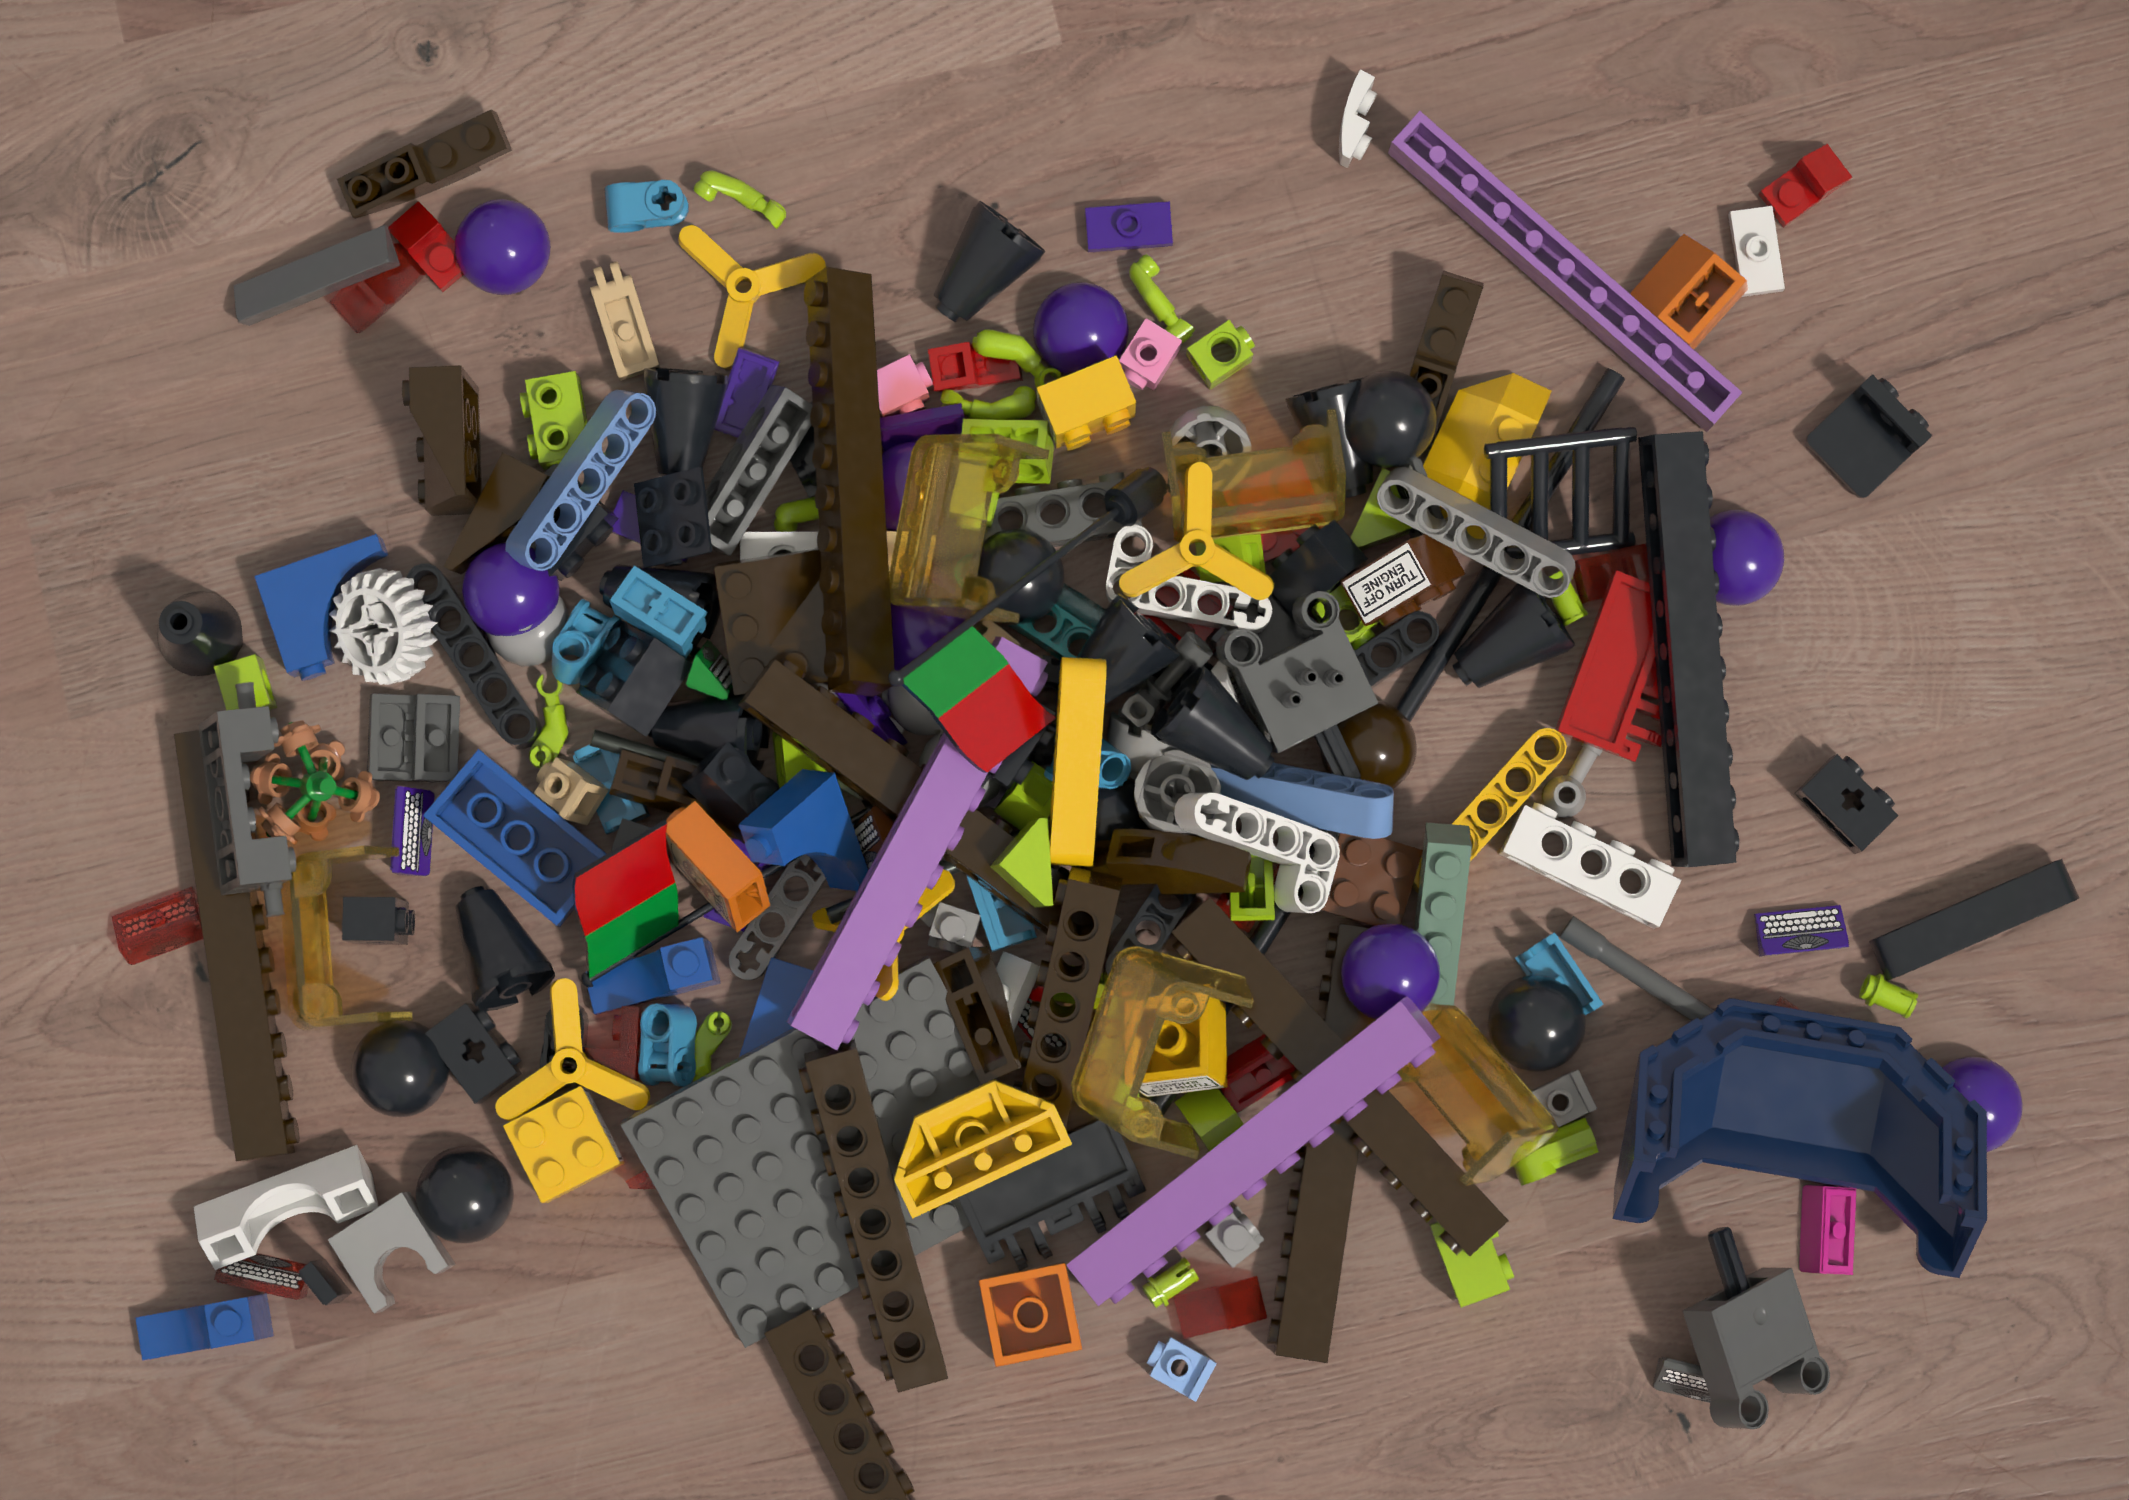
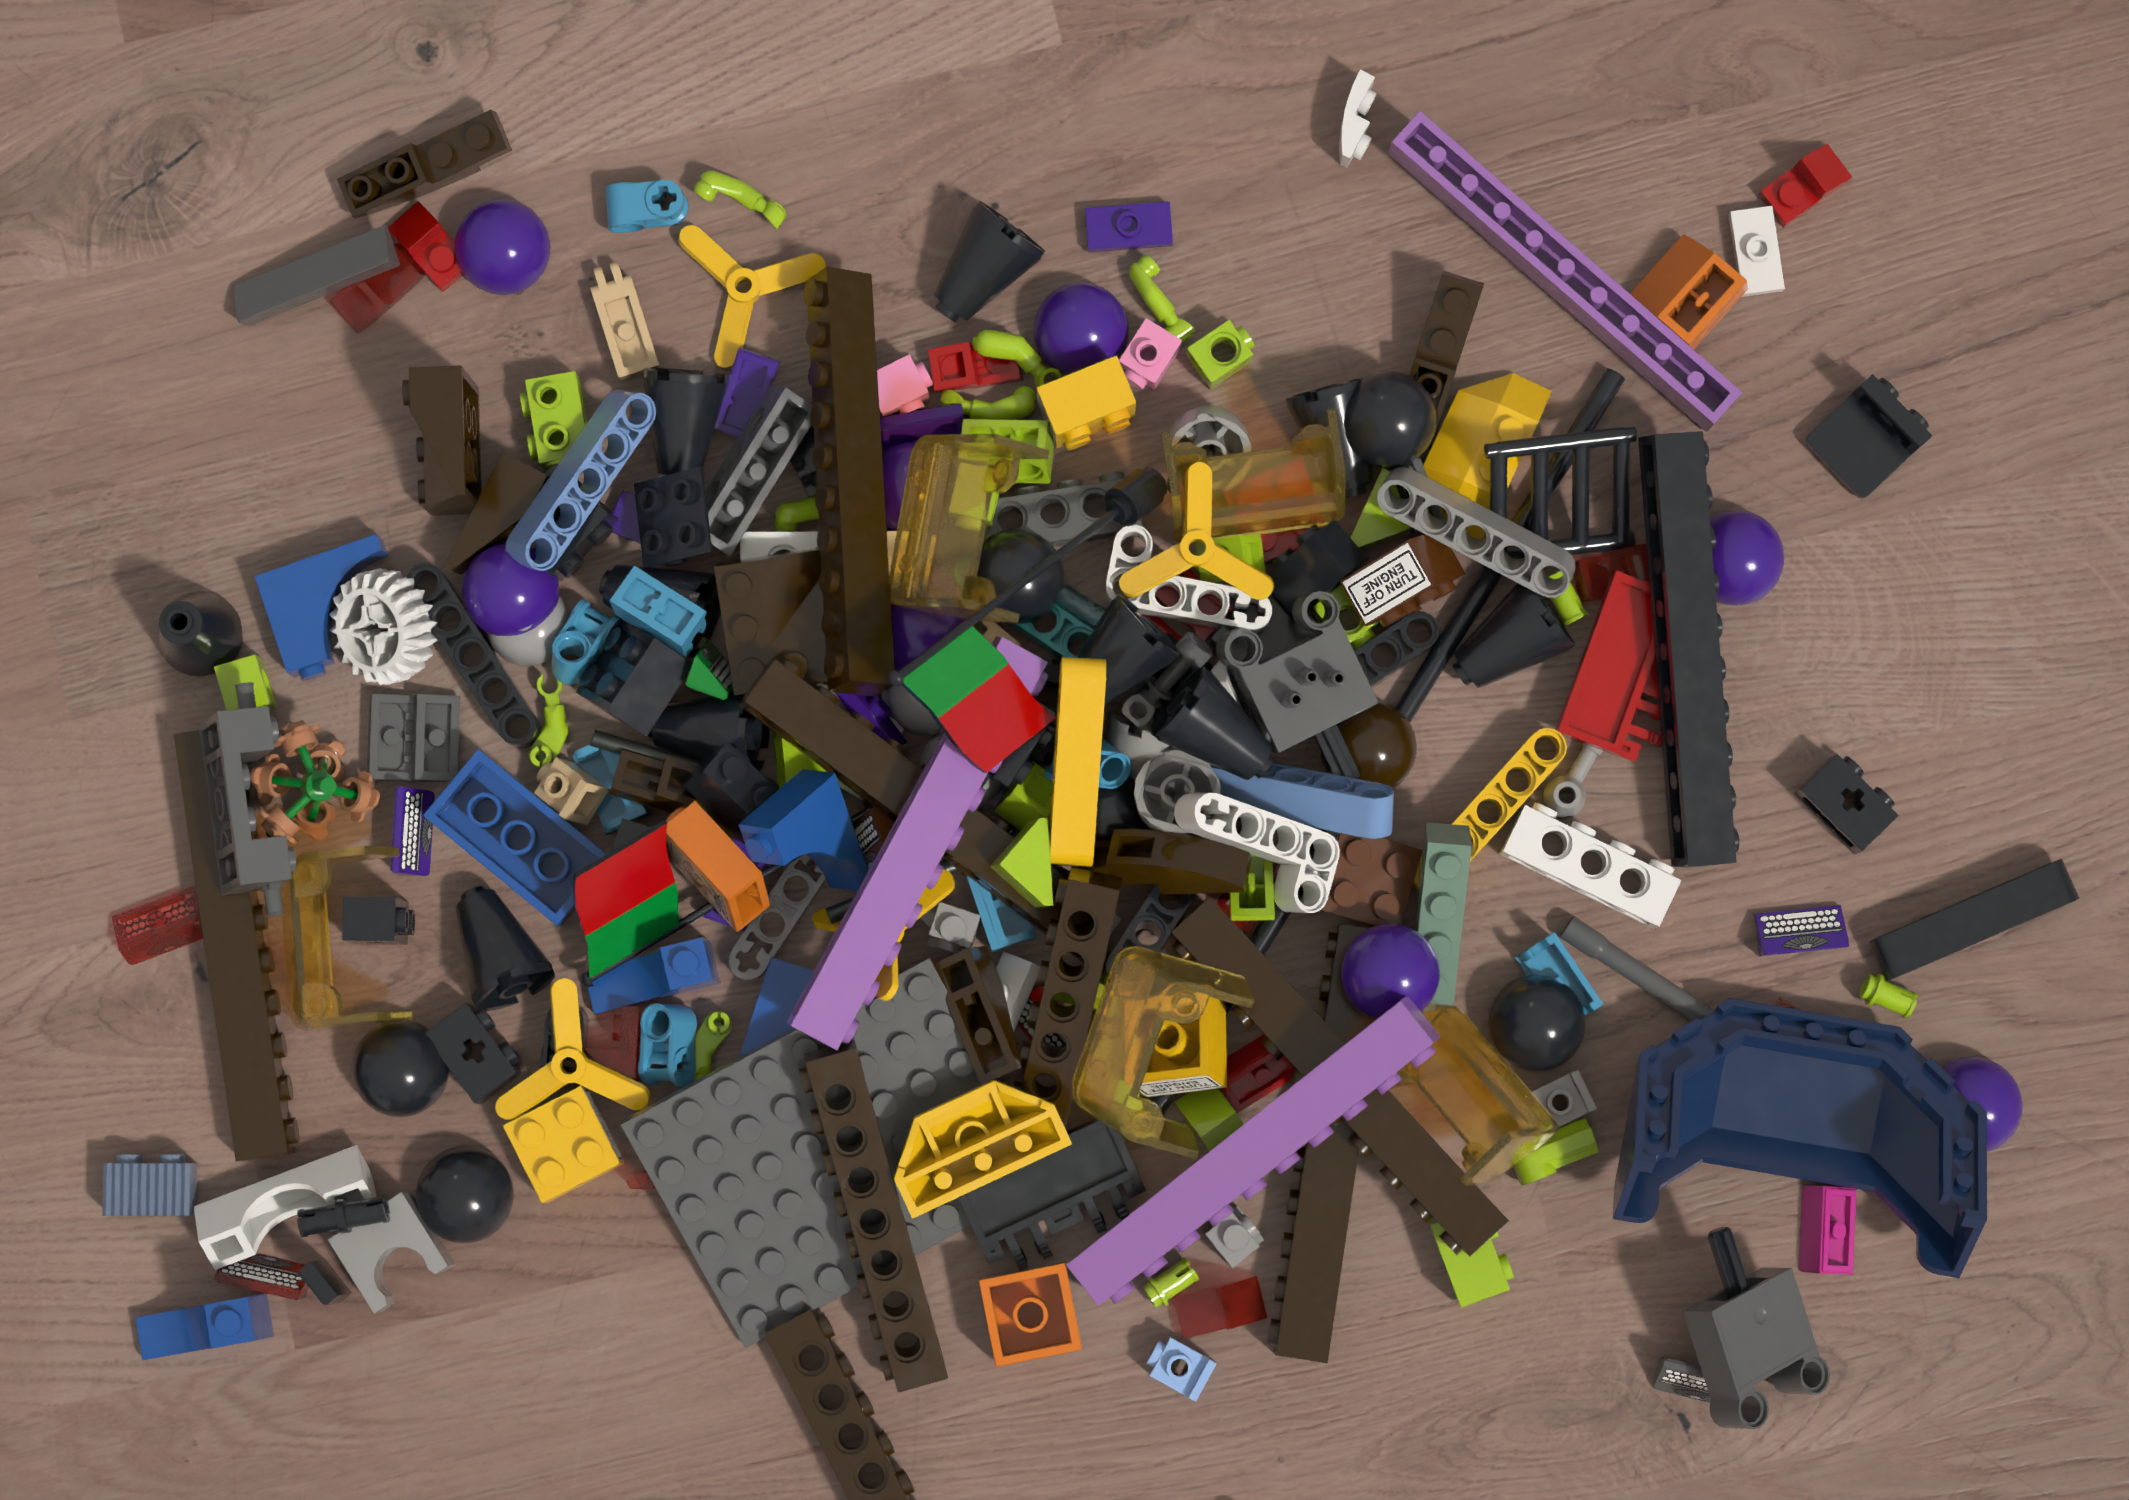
(149, 1188): none -> sand blue brick
(343, 1216): none -> black pin

